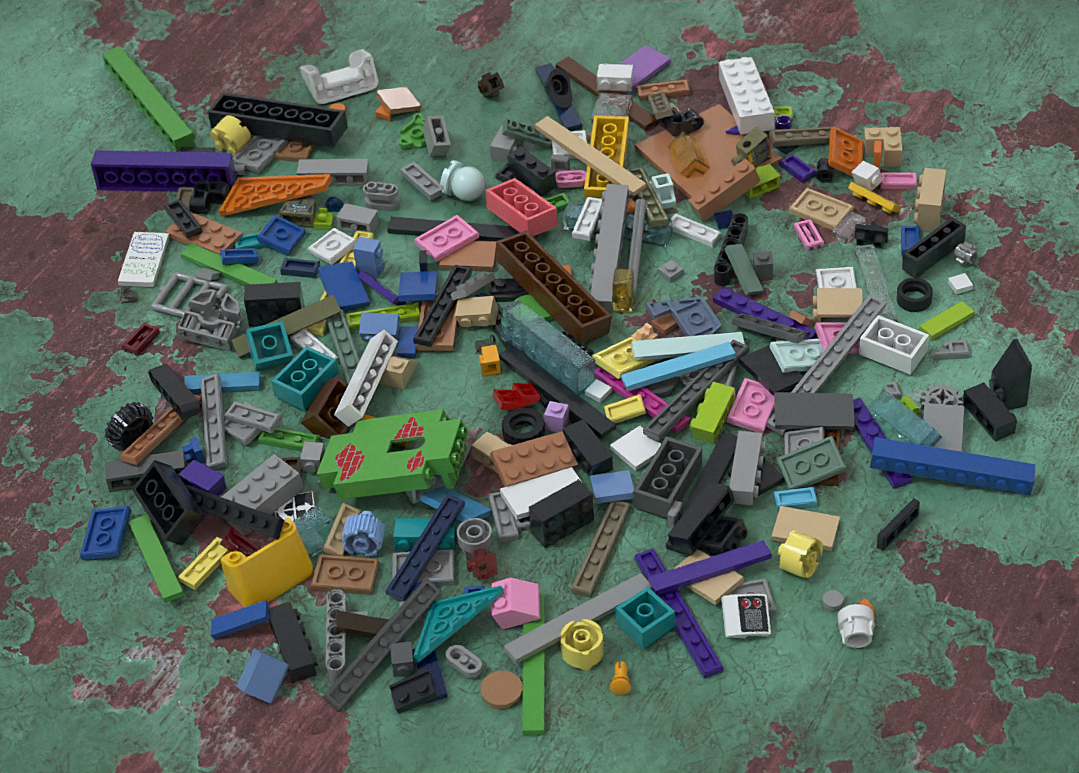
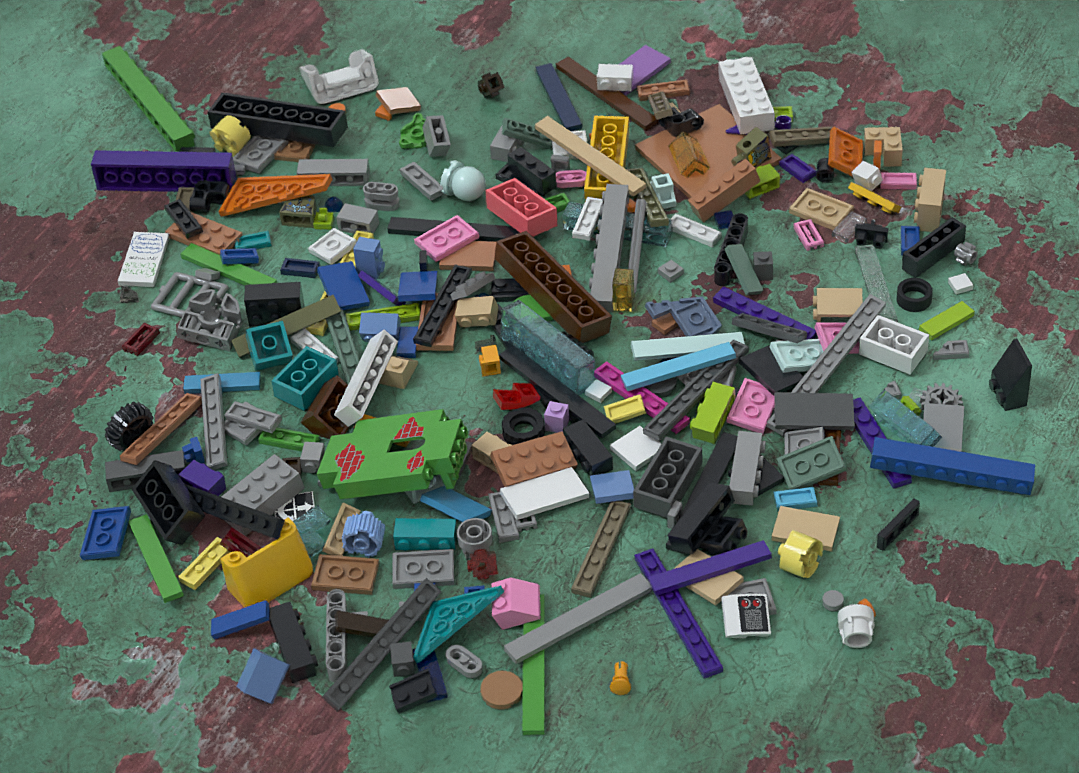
(174, 391): black beam -> none
(281, 235): blue tile -> none
(425, 548): dark blue tile -> none
(559, 88): black piece -> none
(561, 513): black brick -> none
(582, 644): light yellow brick -> none
(612, 105): clear plate -> none
(619, 359): light yellow tile -> none
(645, 333): light nougat tile -> none
(645, 617): teal brick -> none
(802, 318): nougat tile -> none
(836, 278): white tile -> none
(989, 411): black brick -> none

